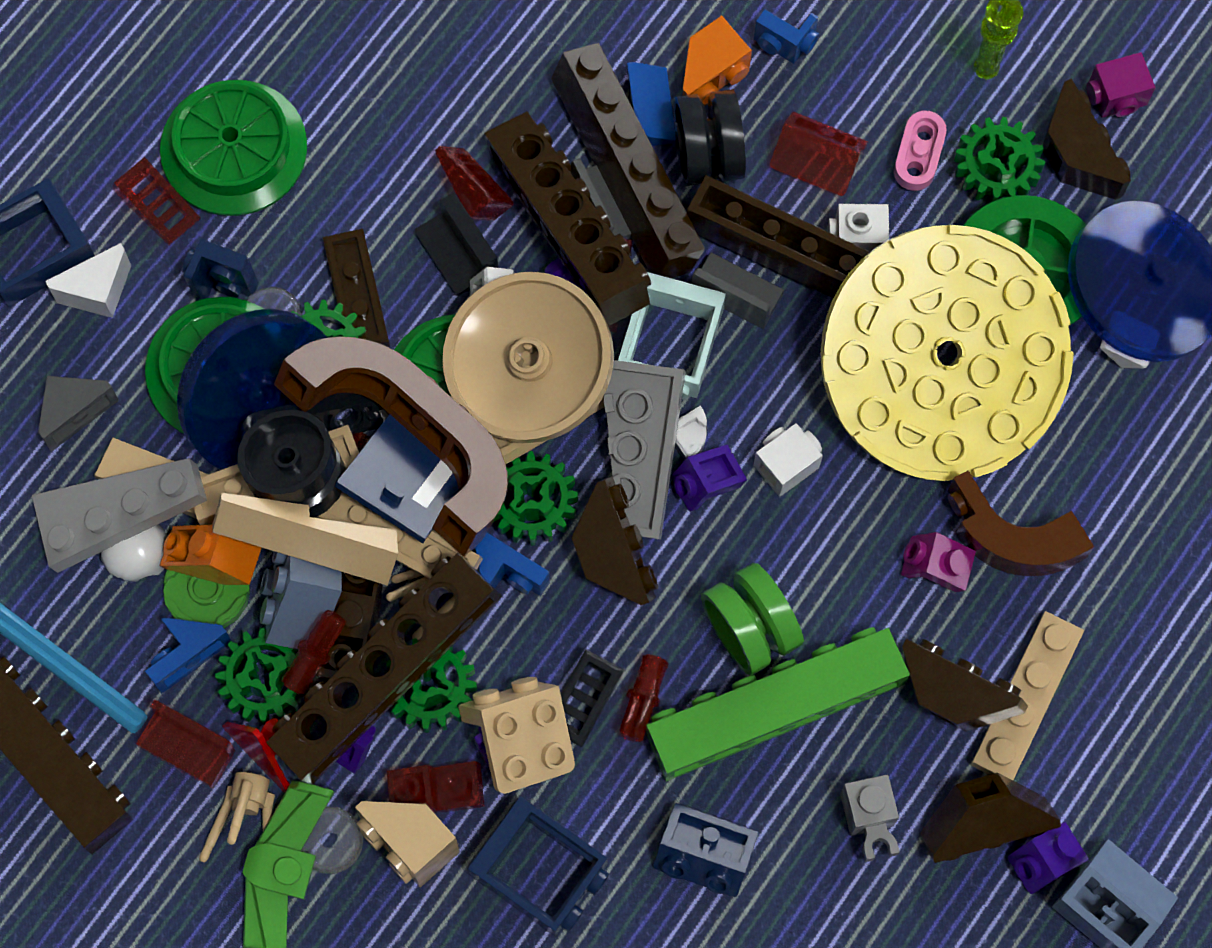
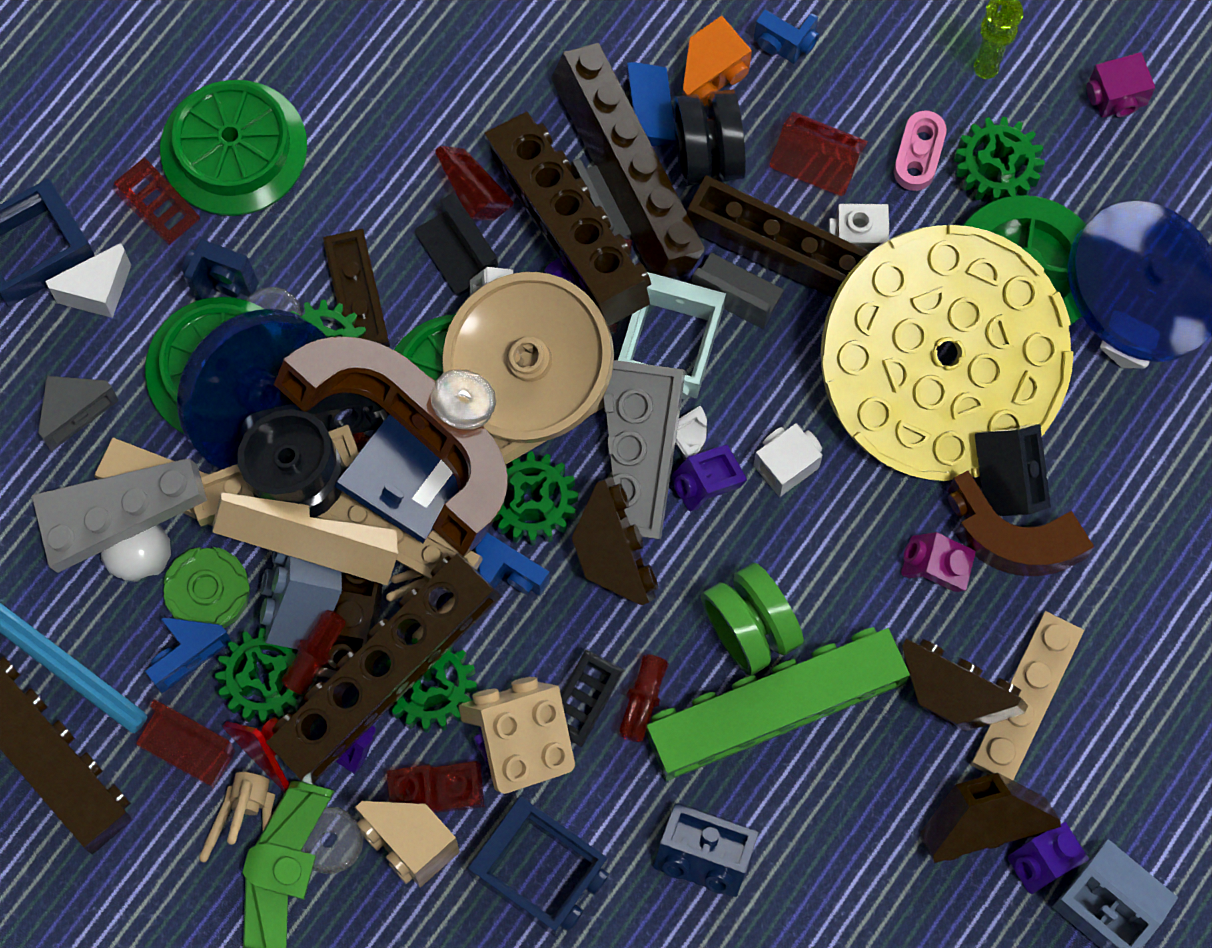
(209, 556): orange slope -> none
(457, 413): none -> clear piece
(871, 810): light grey brick -> none
(1013, 470): none -> black panel
(1081, 147): dark brown slope -> none

